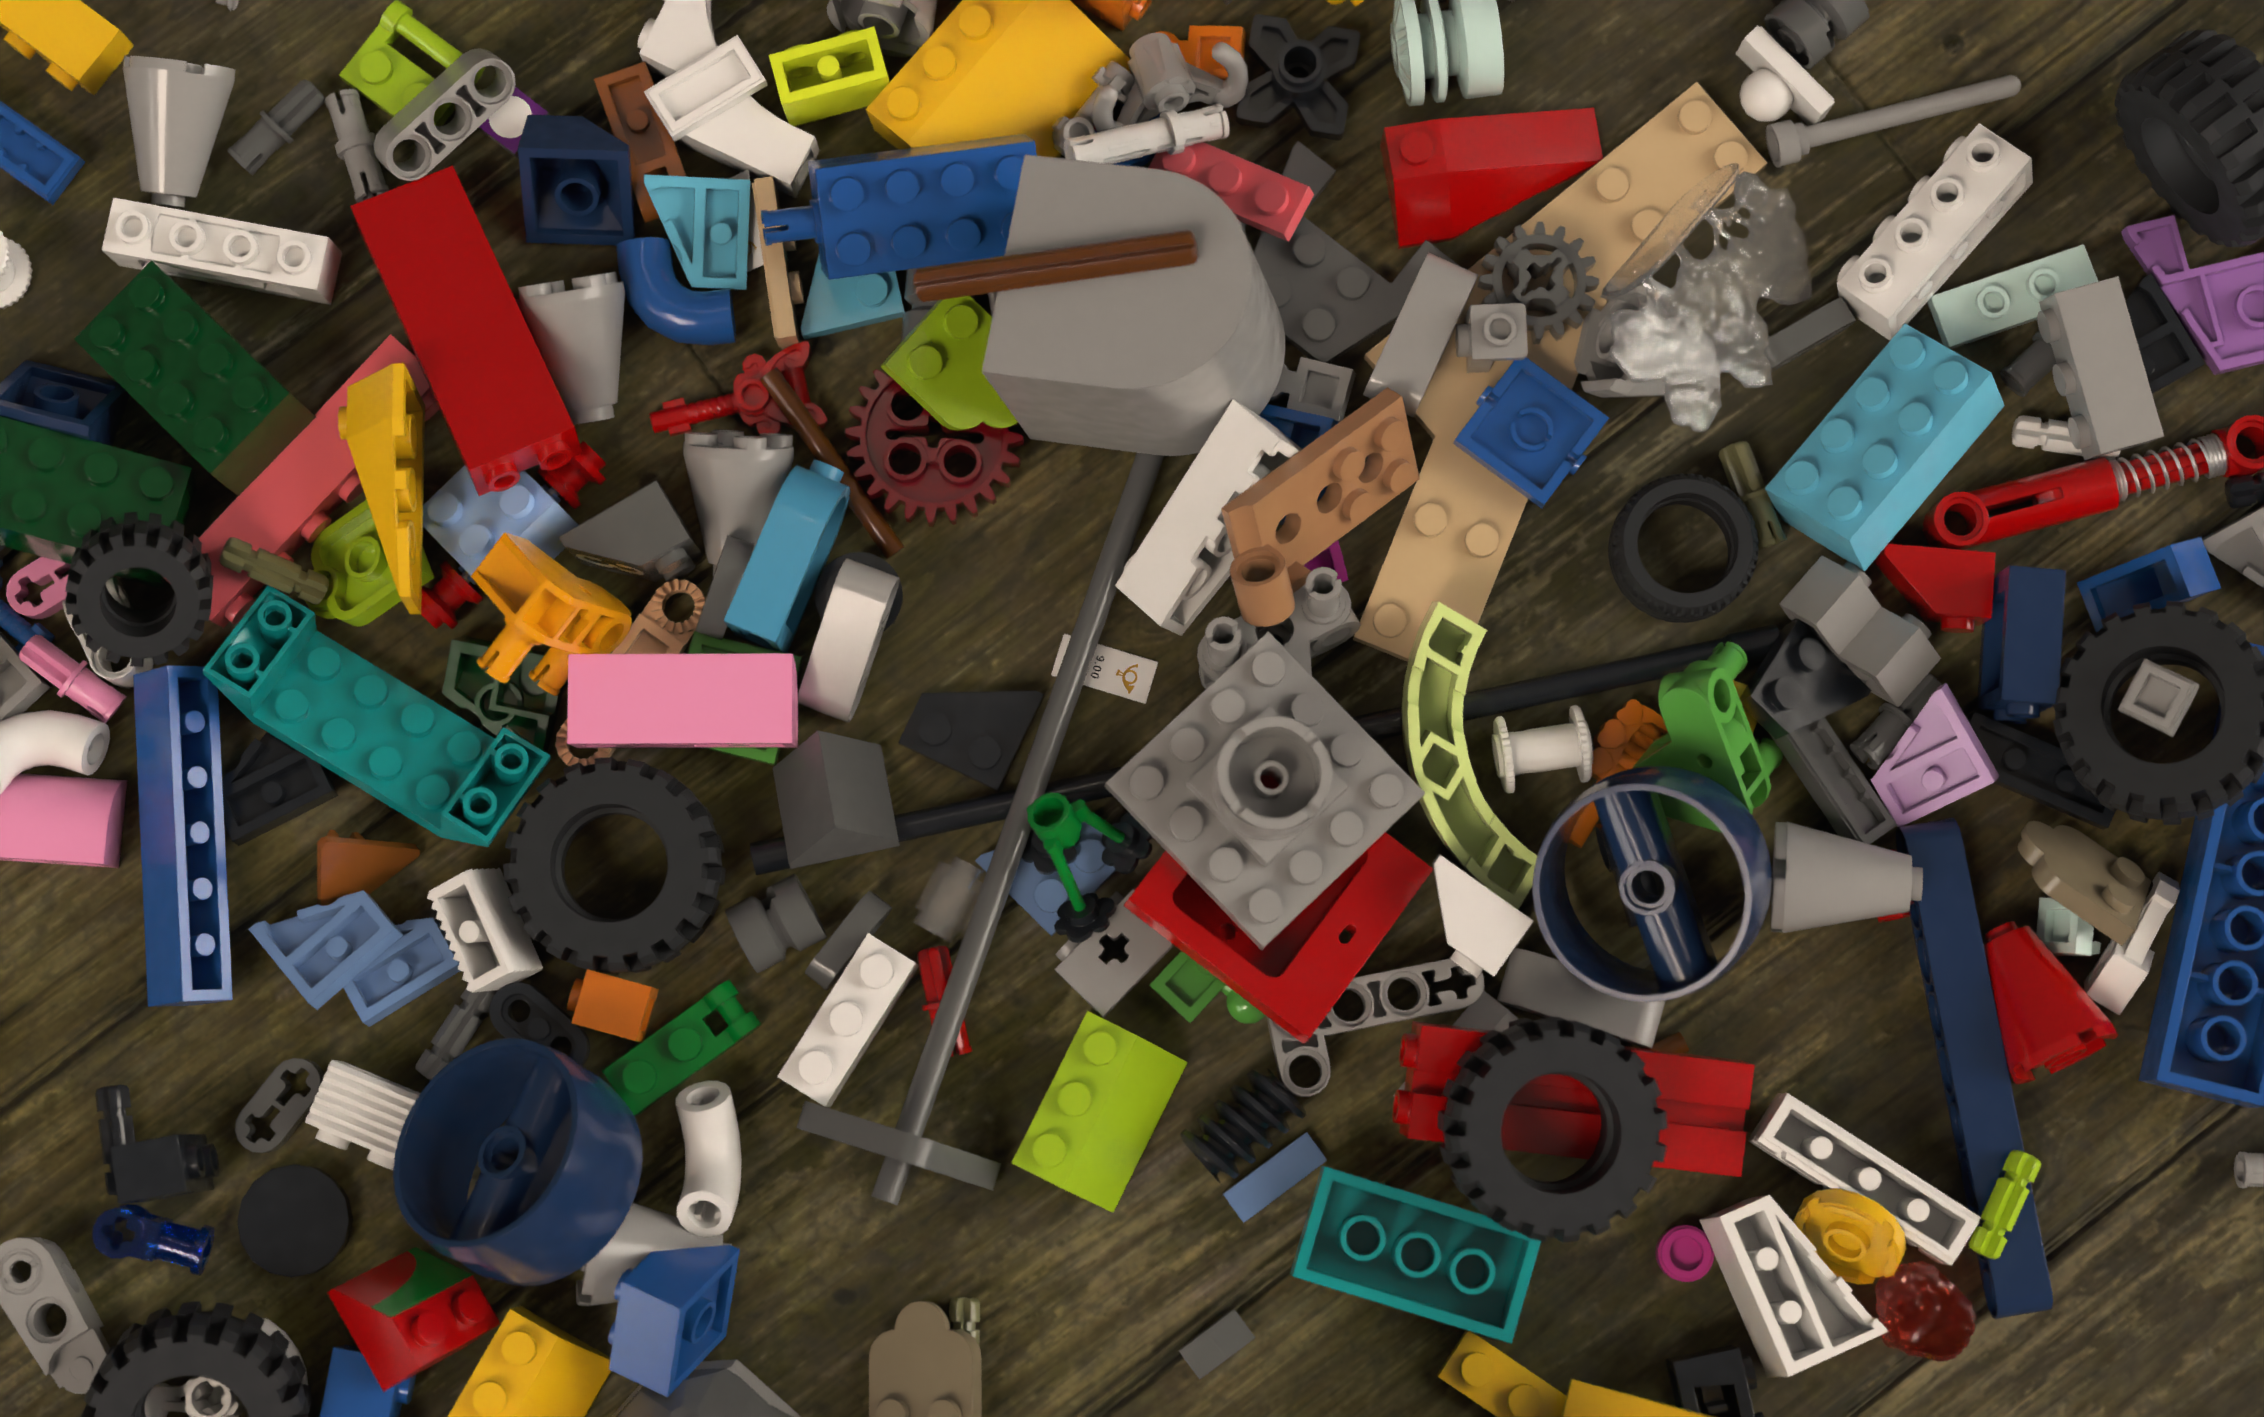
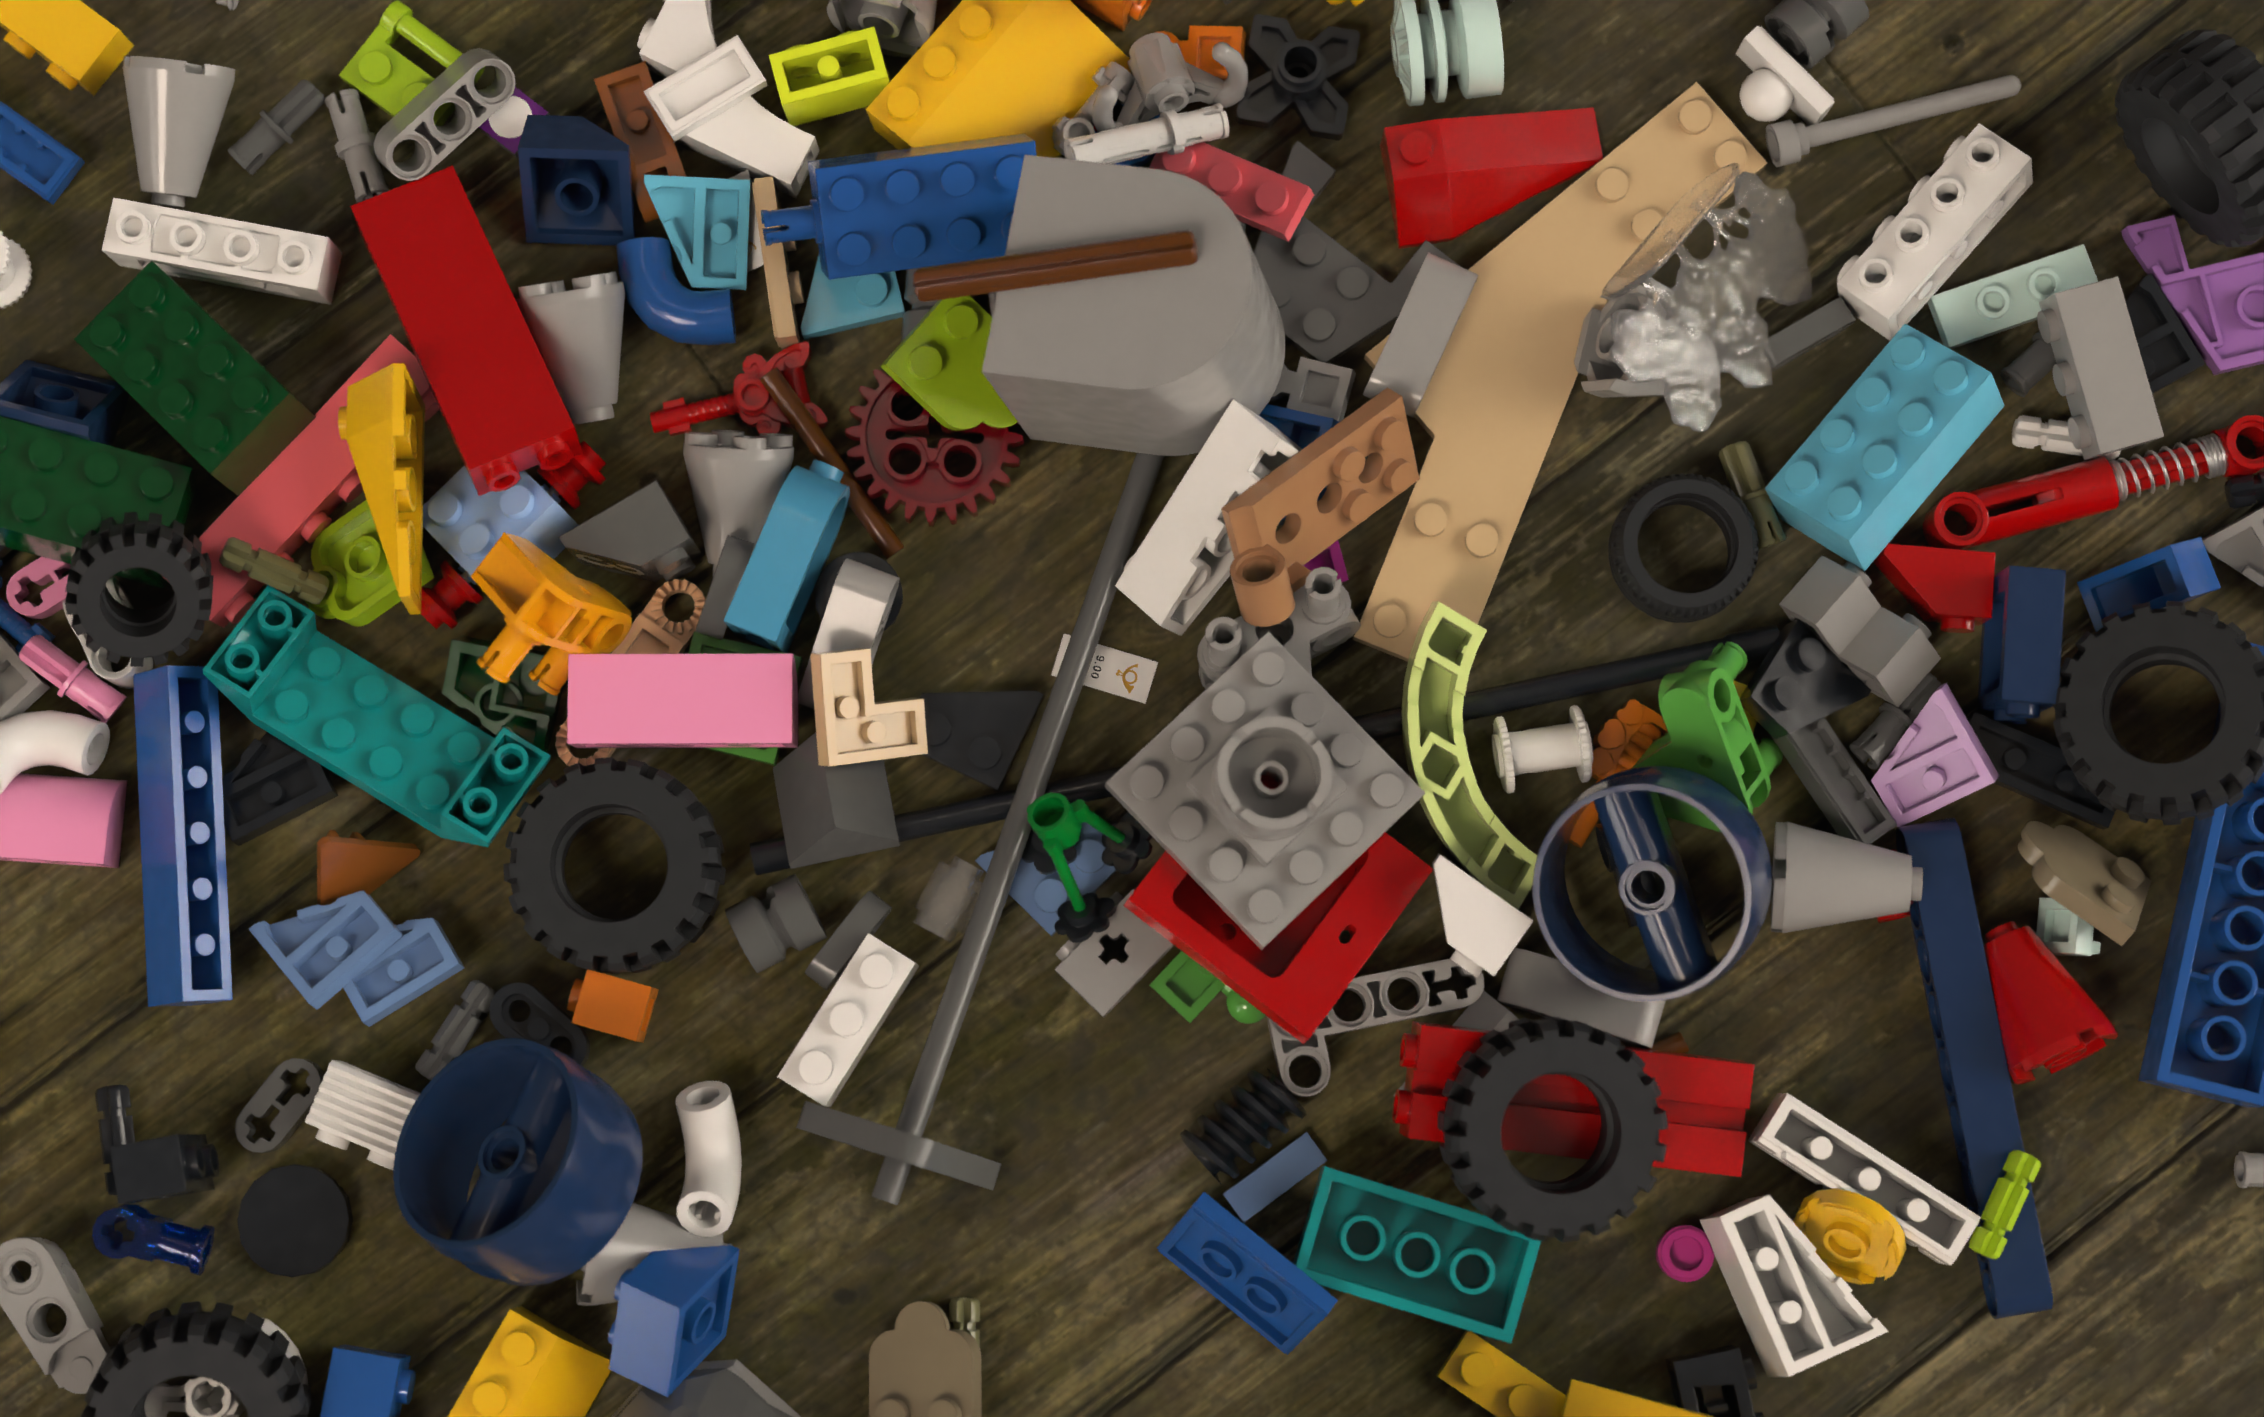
(412, 1314): red slope -> none
(484, 930): white brick -> none
(680, 1049): green plate -> none
(849, 721): none -> tan plate
(935, 969): red axle -> none
(1099, 1112): lime slope -> none
(1216, 1343): dark grey piece -> none
(1246, 1274): none -> blue tile
(1492, 335): light grey bracket -> none
(1524, 265): dark grey gear -> none
(1530, 430): blue plate -> none
(1924, 1312): clear red hair -> none
(2125, 967): white piece -> none
(2158, 697): light grey tile -> none

